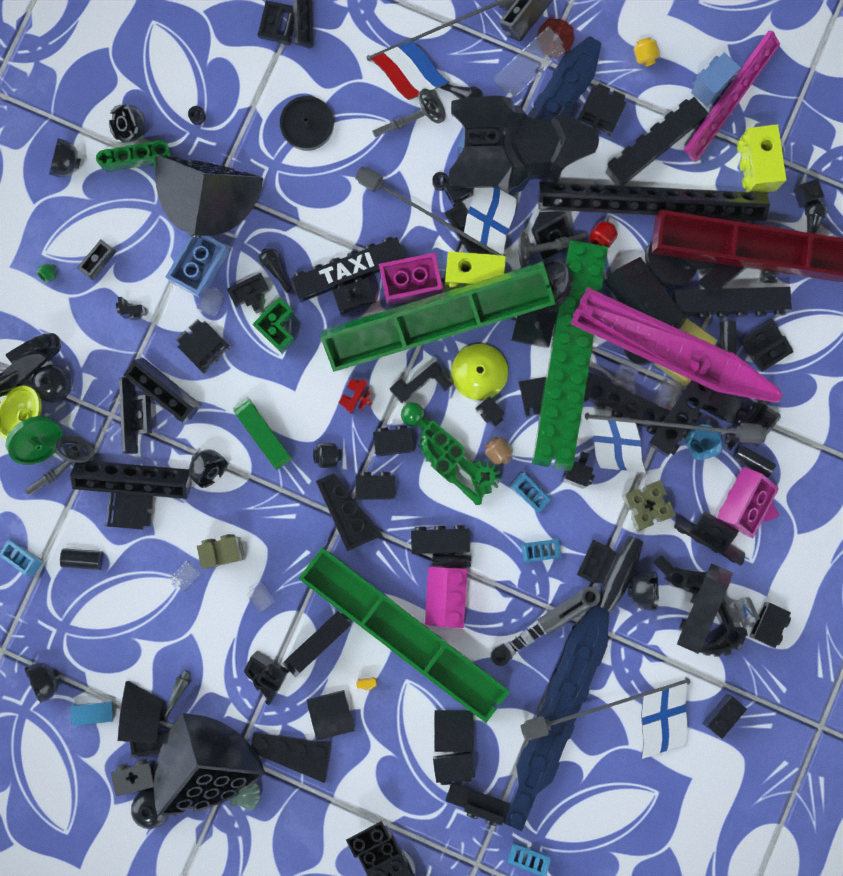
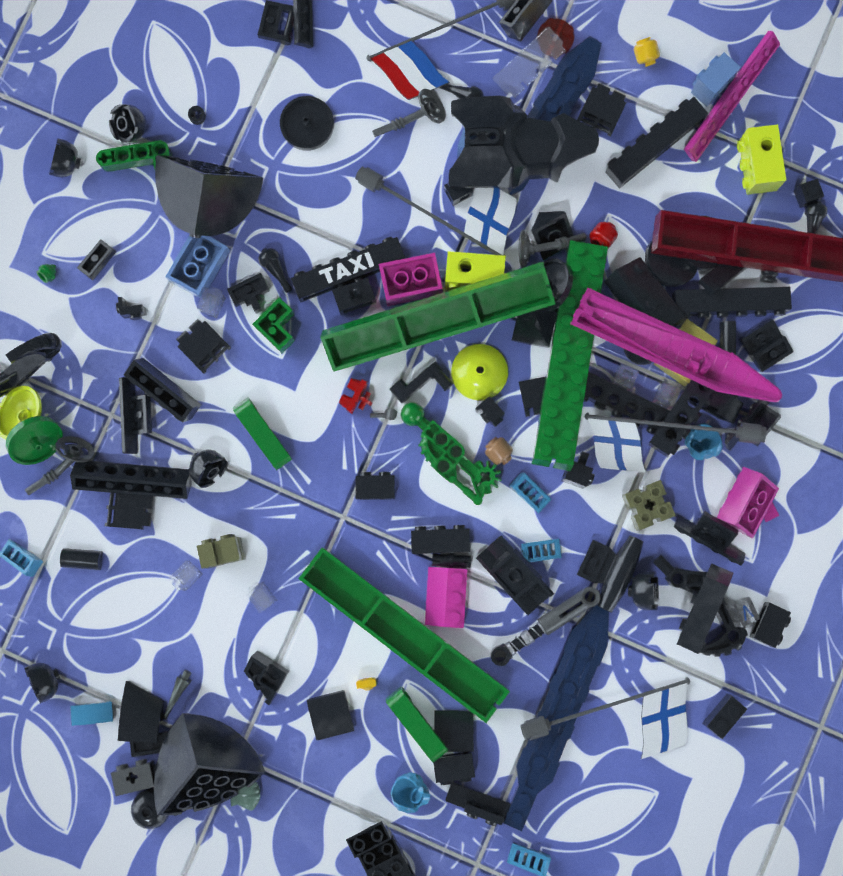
(52, 383): black cylinder -> none
(298, 754): black wing -> none
(317, 643): black slope -> none
(327, 455): black head -> none
(348, 517): black wing -> none
(390, 414): none -> dark grey hand
(393, 441): black brick -> none
(409, 793): none -> dark azure hair
(416, 724): none -> green beam
(436, 177): black bush -> none
(457, 217): black tile -> none
(515, 575): none -> black piece
(652, 200): black brick -> none
(754, 461): black brick -> none

